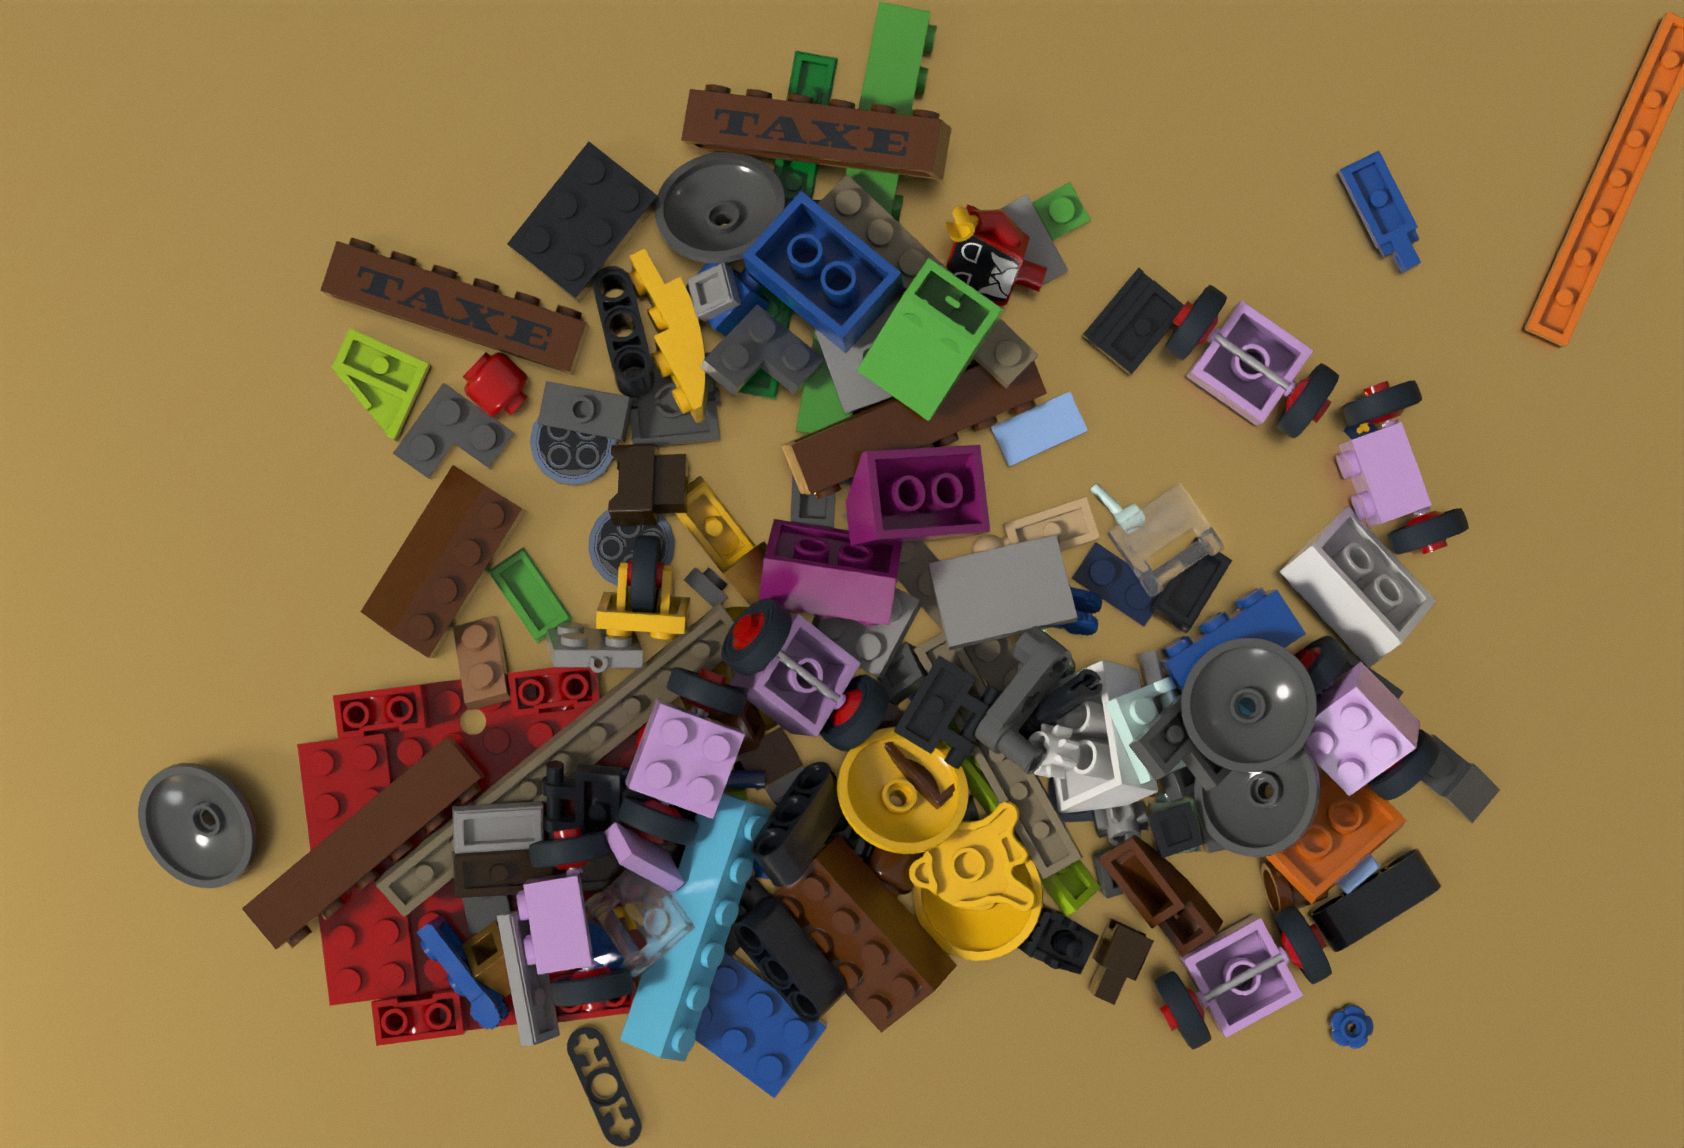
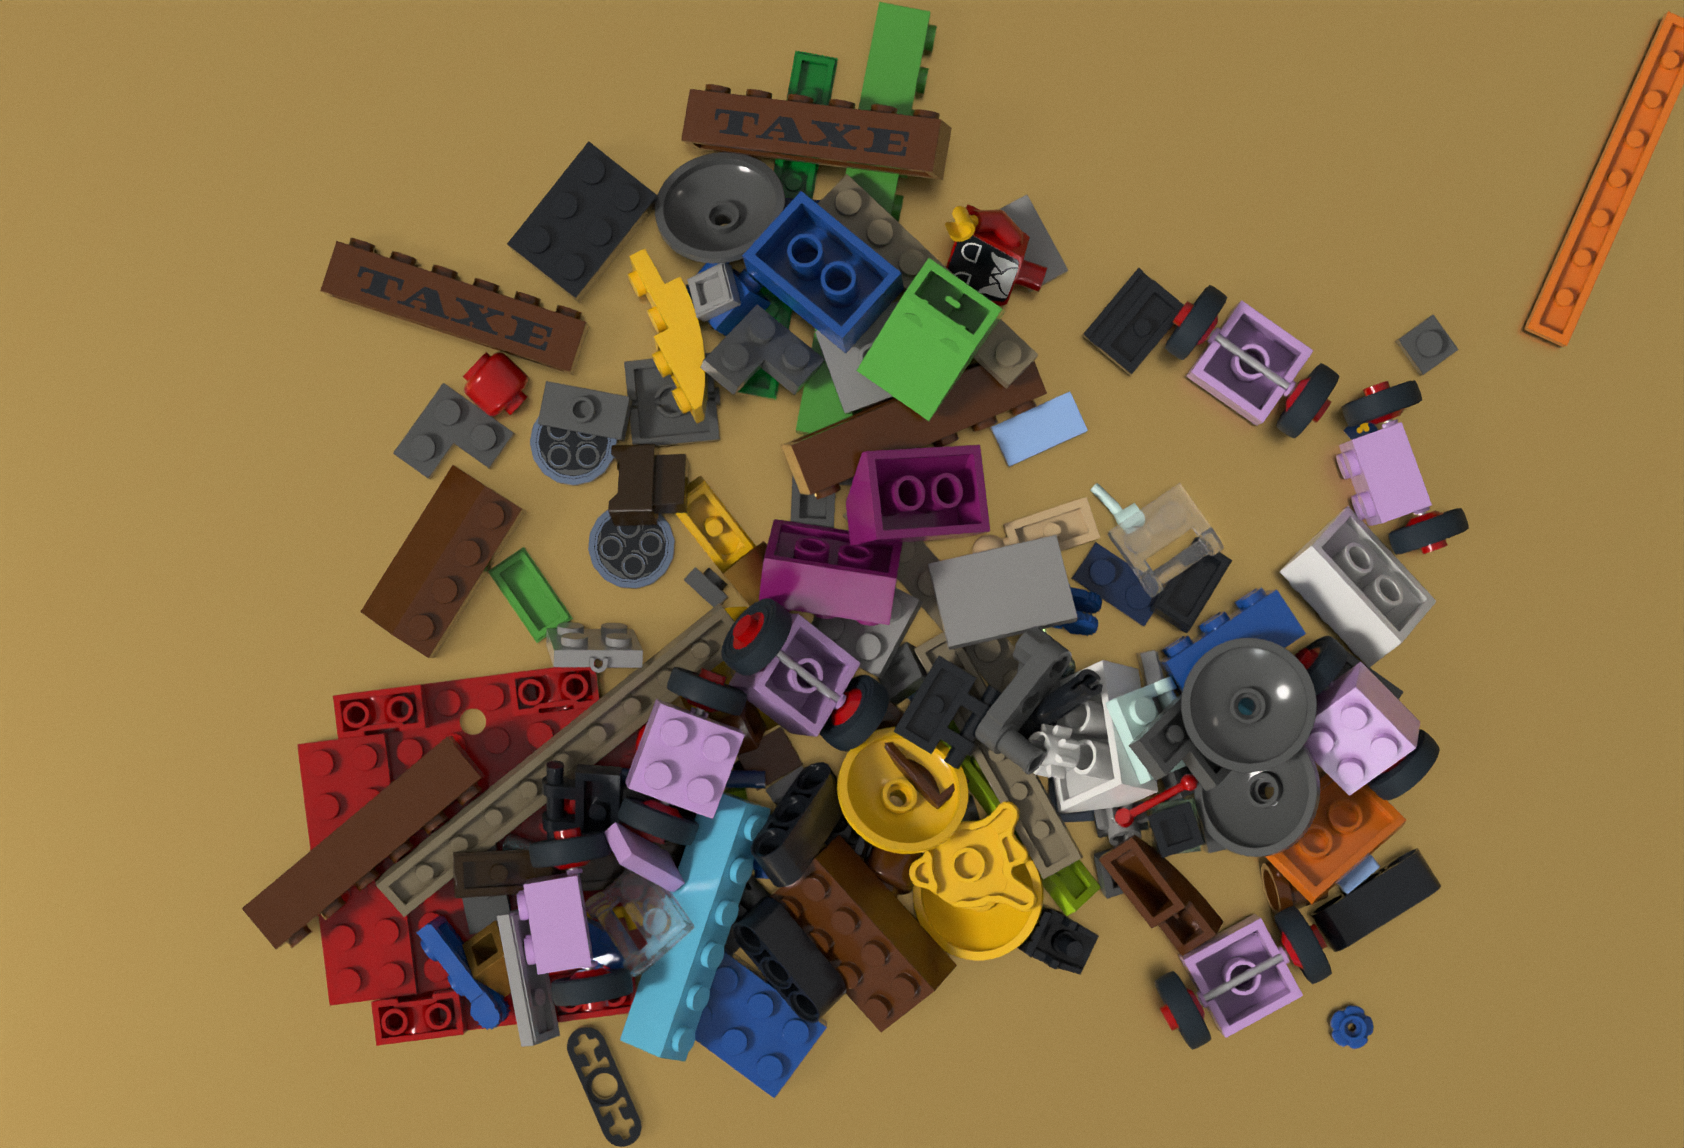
(197, 825): dark grey dish -> none
(380, 379): lime wing -> none
(481, 663): medium nougat plate -> none
(497, 827): light grey tile -> none
(619, 313): black beam -> none
(643, 607): yellow plate -> none
(1061, 211): bright green plate -> none
(1119, 957): dark brown piece -> none
(1126, 817): none -> red hinge
(1382, 209): blue hinge -> none
(1426, 345): none -> dark grey plate
(1459, 783): dark grey slope -> none

